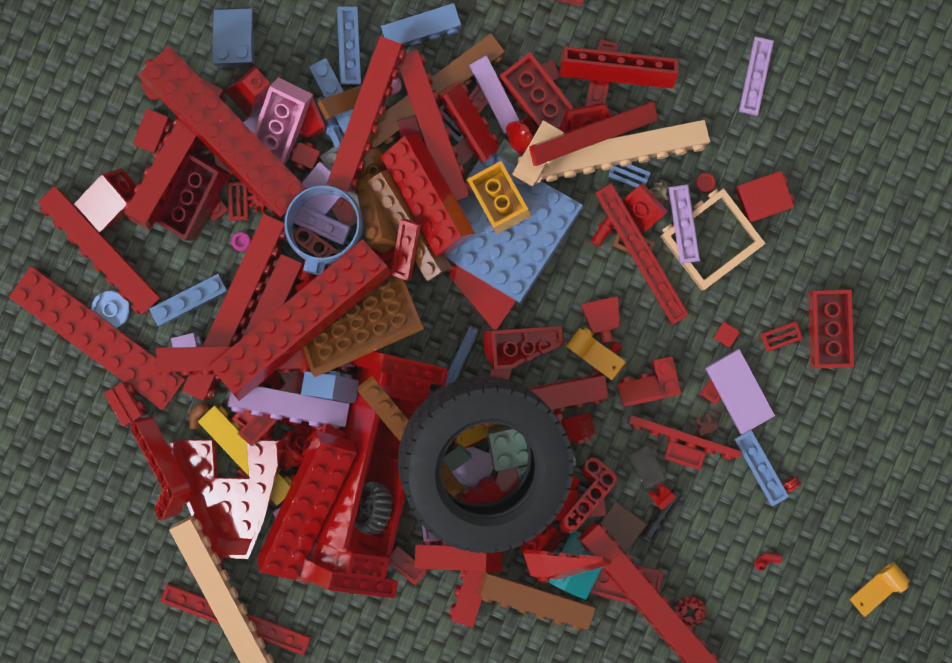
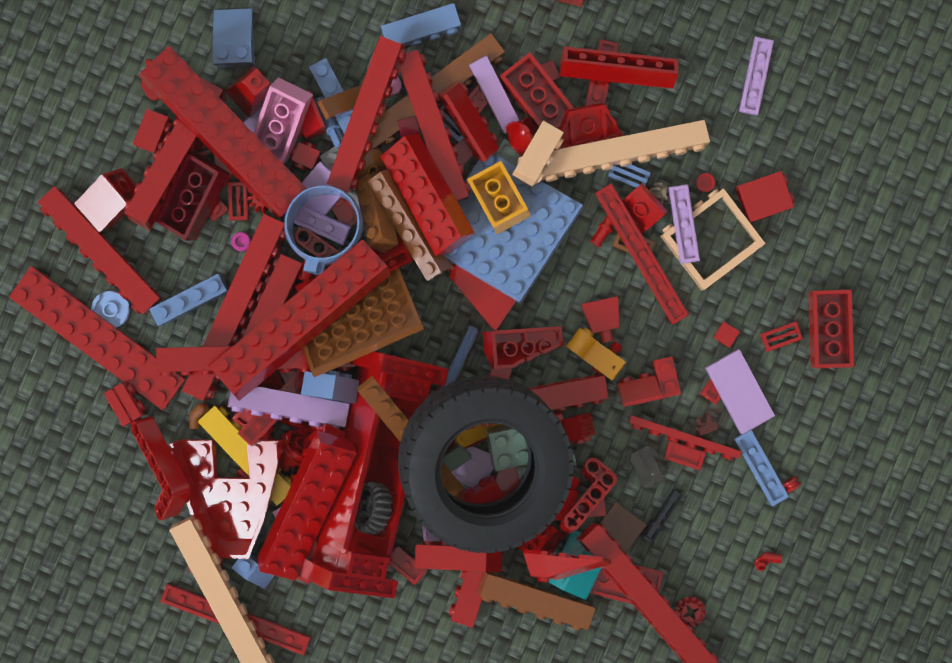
(188, 340): lavender brick -> none
(250, 571): none -> medium blue slope
(348, 46): medium blue fence -> none
(405, 249): red plate -> none
(592, 133): red tile -> none
(662, 496): red tile -> none
(876, 590): light orange door -> none

